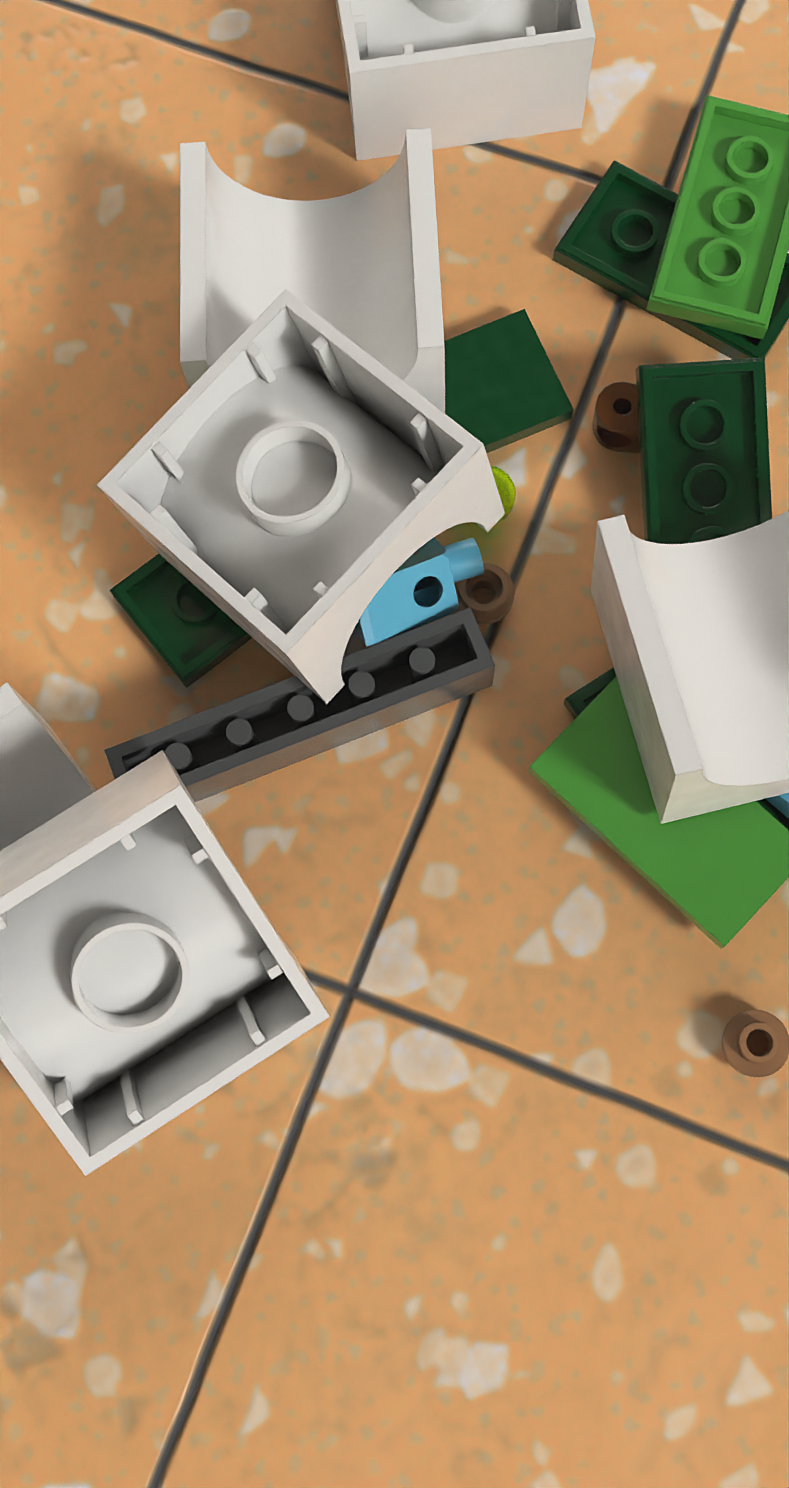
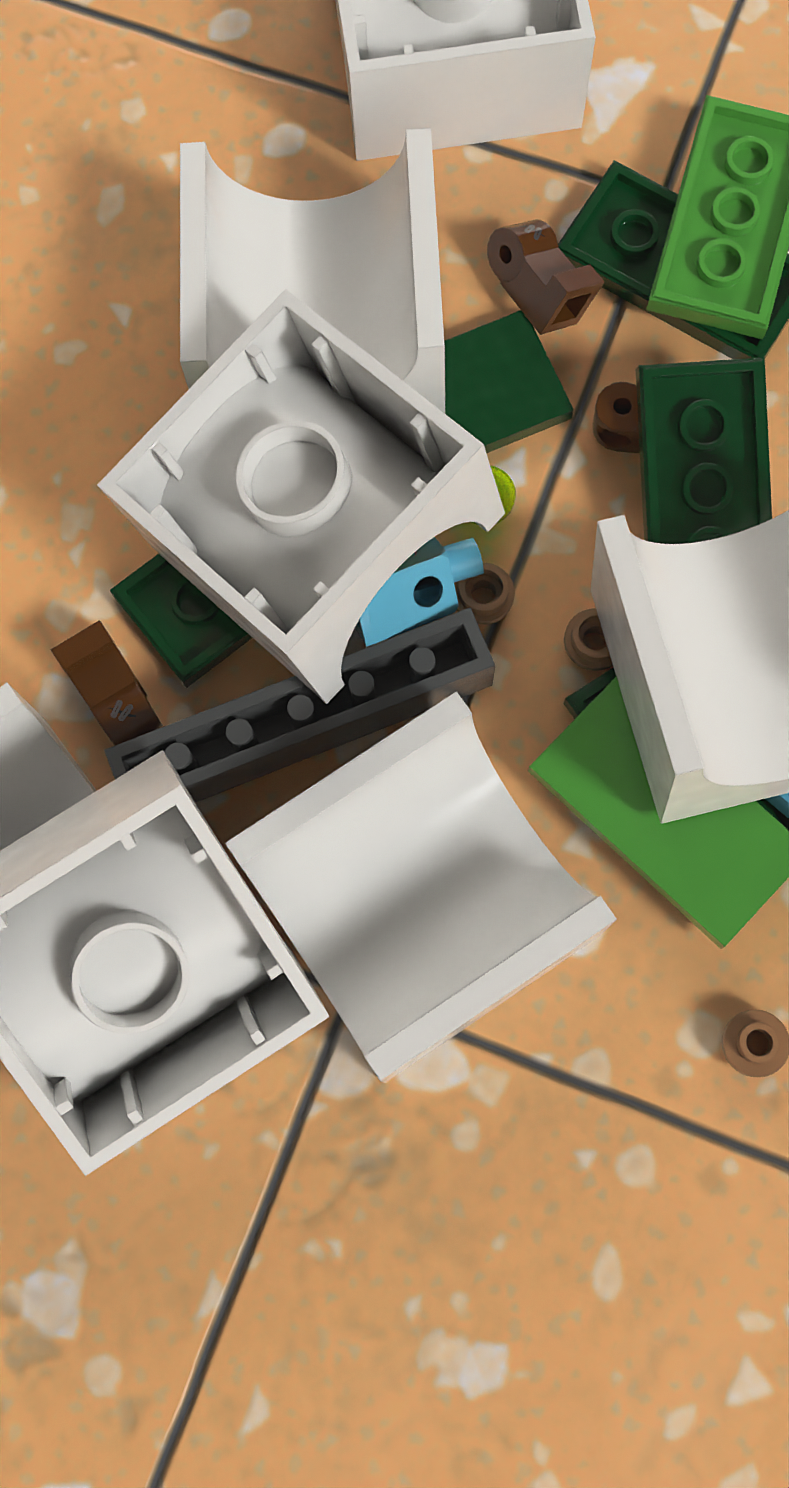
(107, 684): none -> reddish brown leg
(417, 888): none -> white piece
(541, 276): none -> reddish brown leg
(579, 626): none -> medium nougat plate

